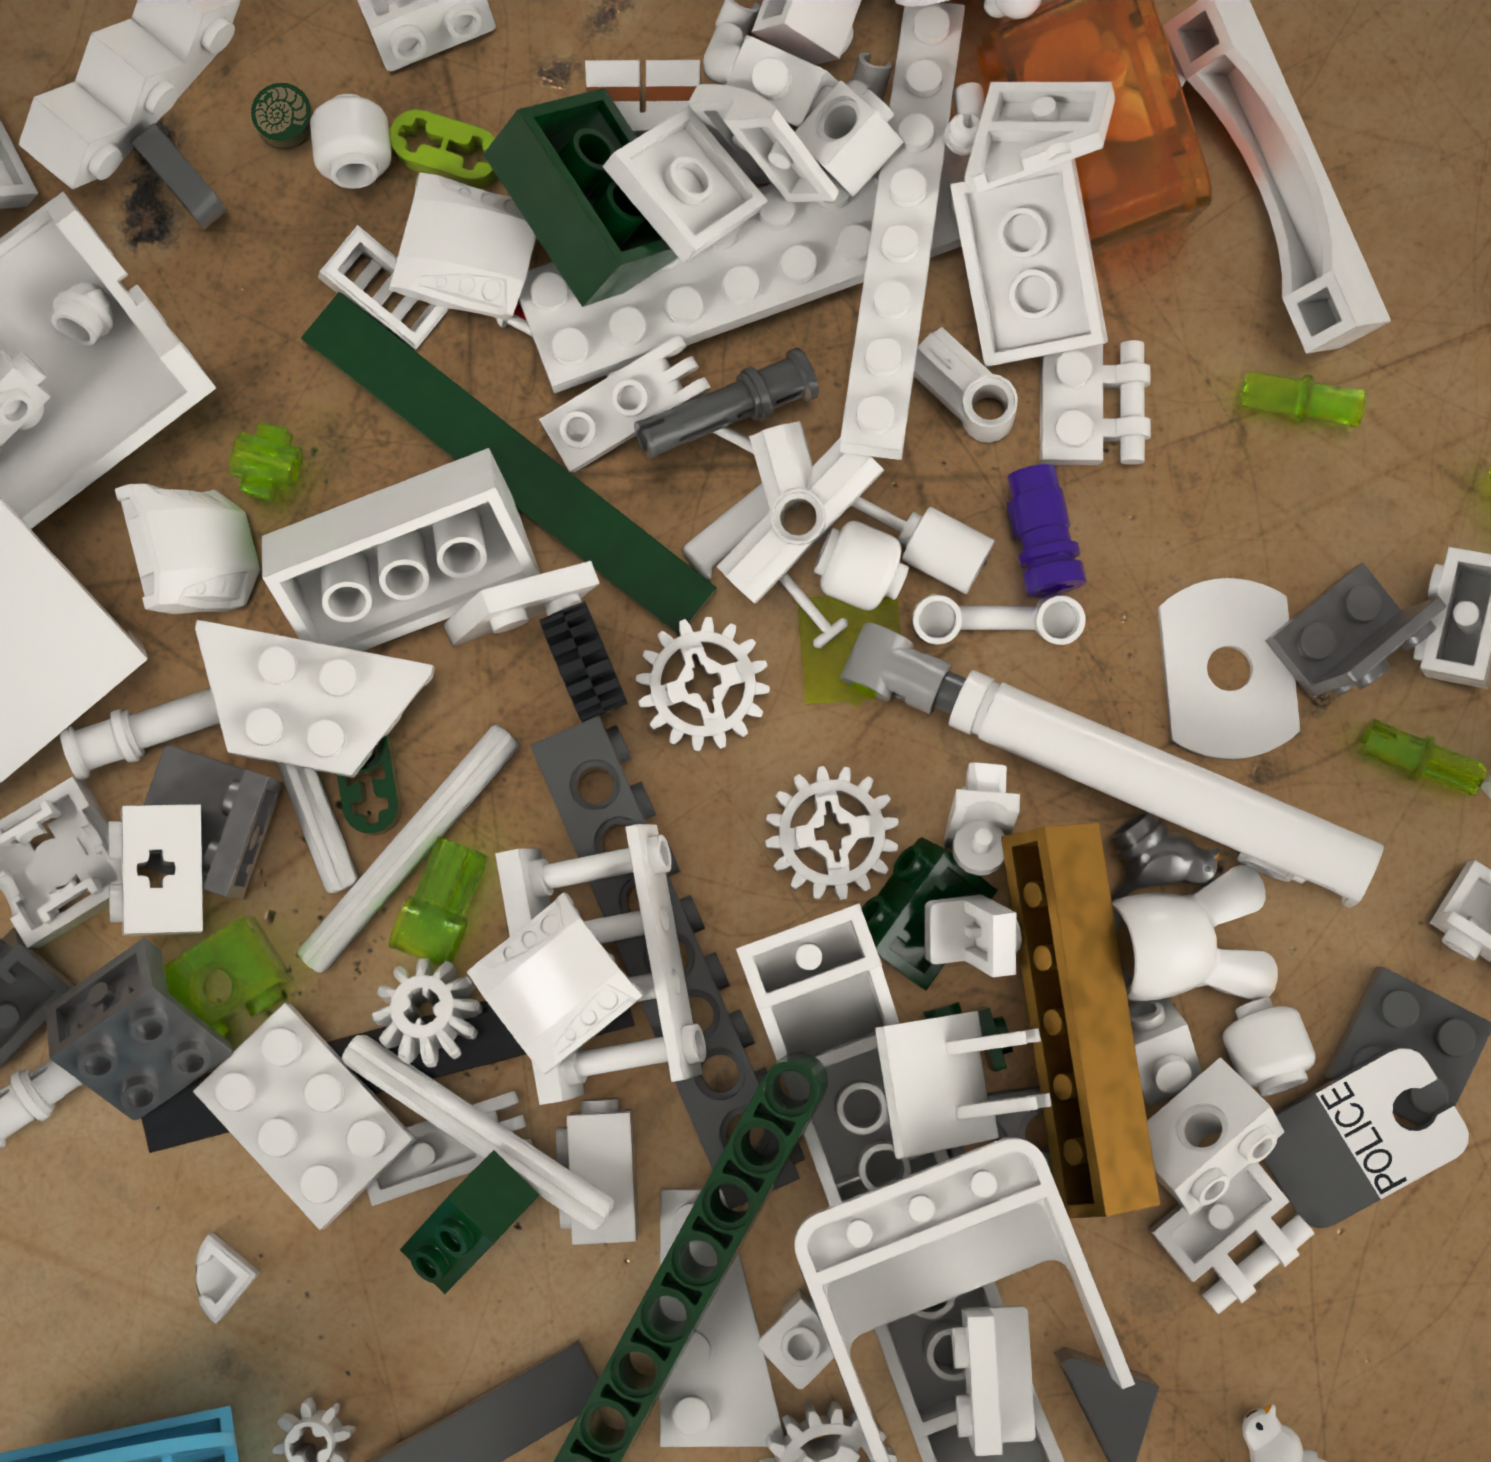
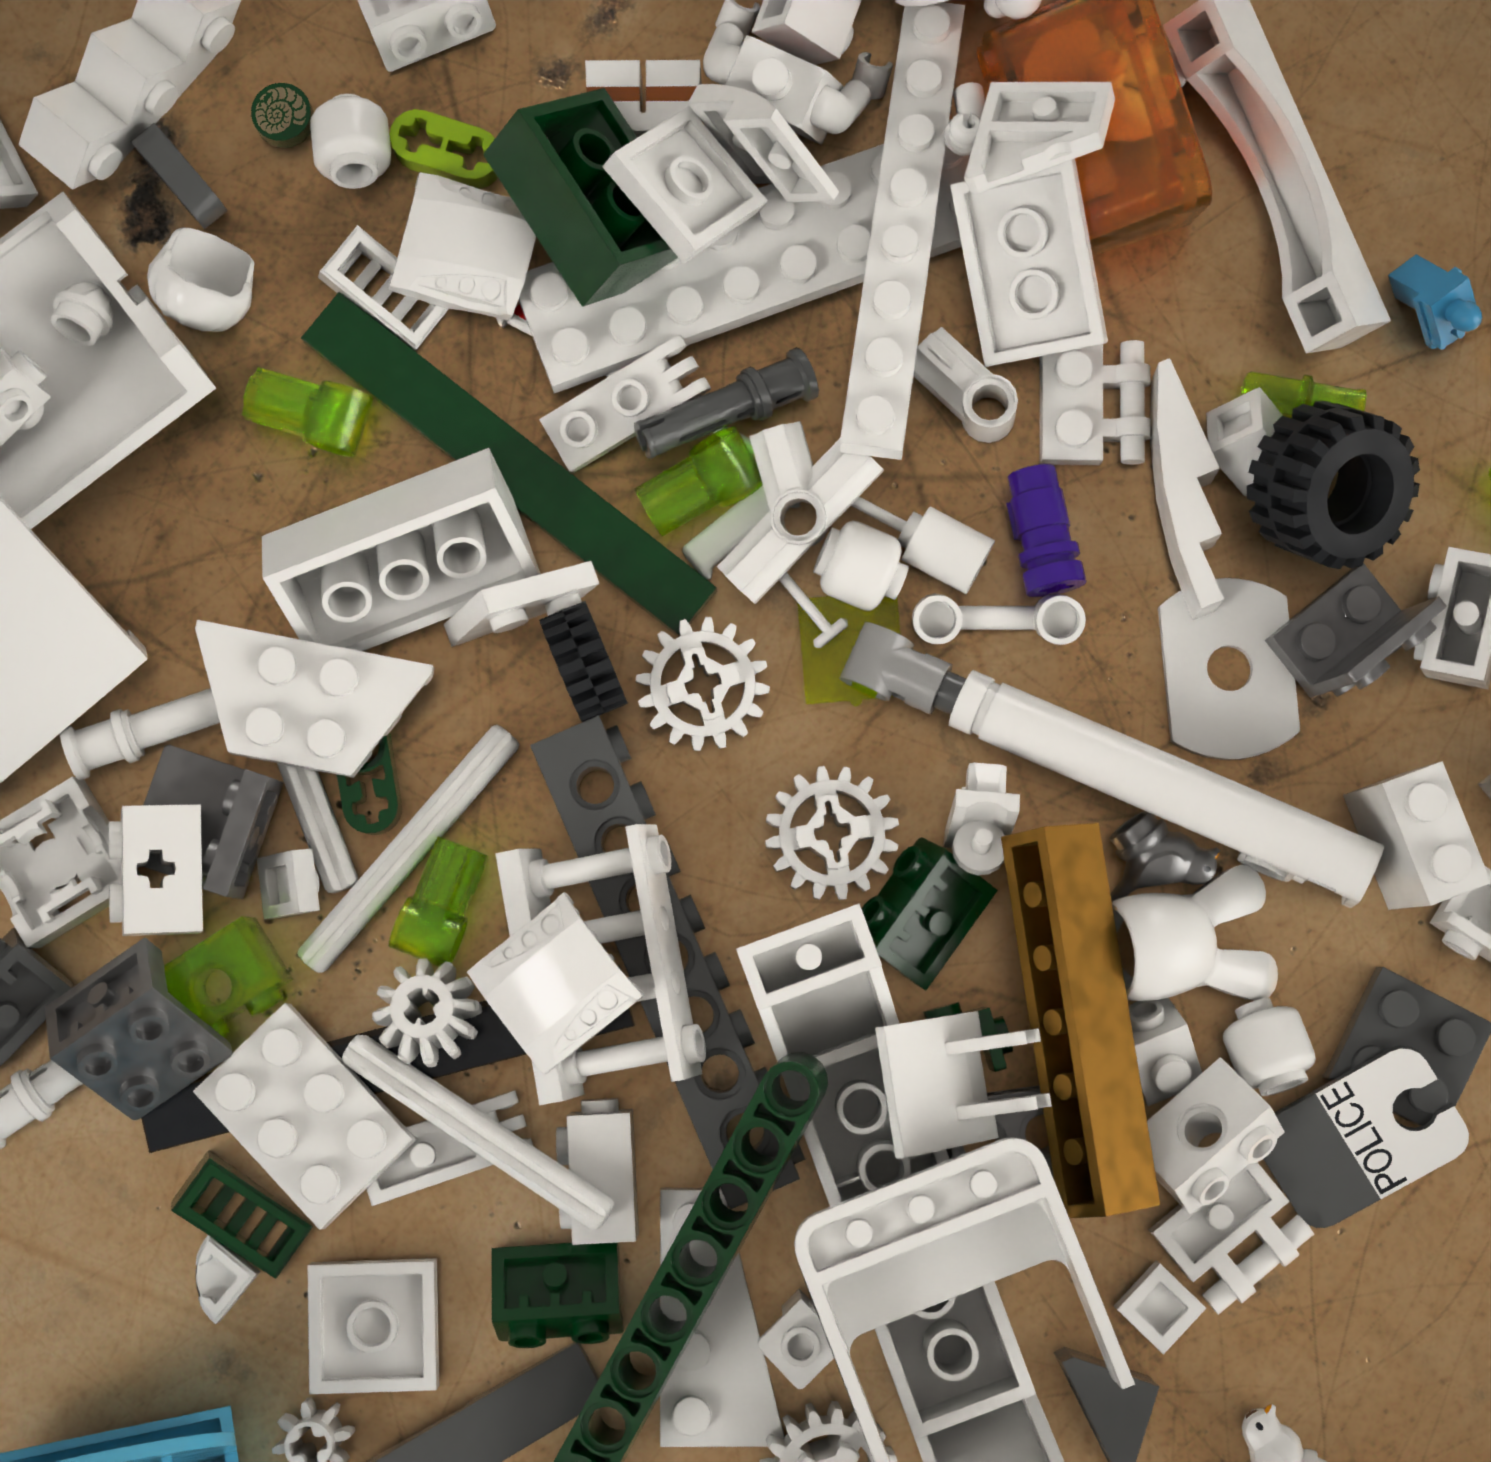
(189, 549): white slope -> none
(201, 280): none -> white hair
(234, 1181): none -> dark green slope
(266, 461): clear neon green gear -> none
(288, 883): none -> white plate
(324, 414): none -> clear neon green piece
(373, 1326): none -> white plate
(468, 1222): dark green brick -> none
(556, 1293): none -> dark green bracket
(714, 474): none -> clear neon green piece
(850, 136): white brick -> none
(972, 932): white bracket -> none
(998, 1377): white bracket -> none
(1159, 1307): none -> white plate
(1180, 469): none -> white slope
(1236, 432): none -> white panel
(1369, 493): none -> black tyre
(1421, 758): clear neon green axle -> none
(1424, 837): none -> white brick
(1440, 298): none -> dark azure piece

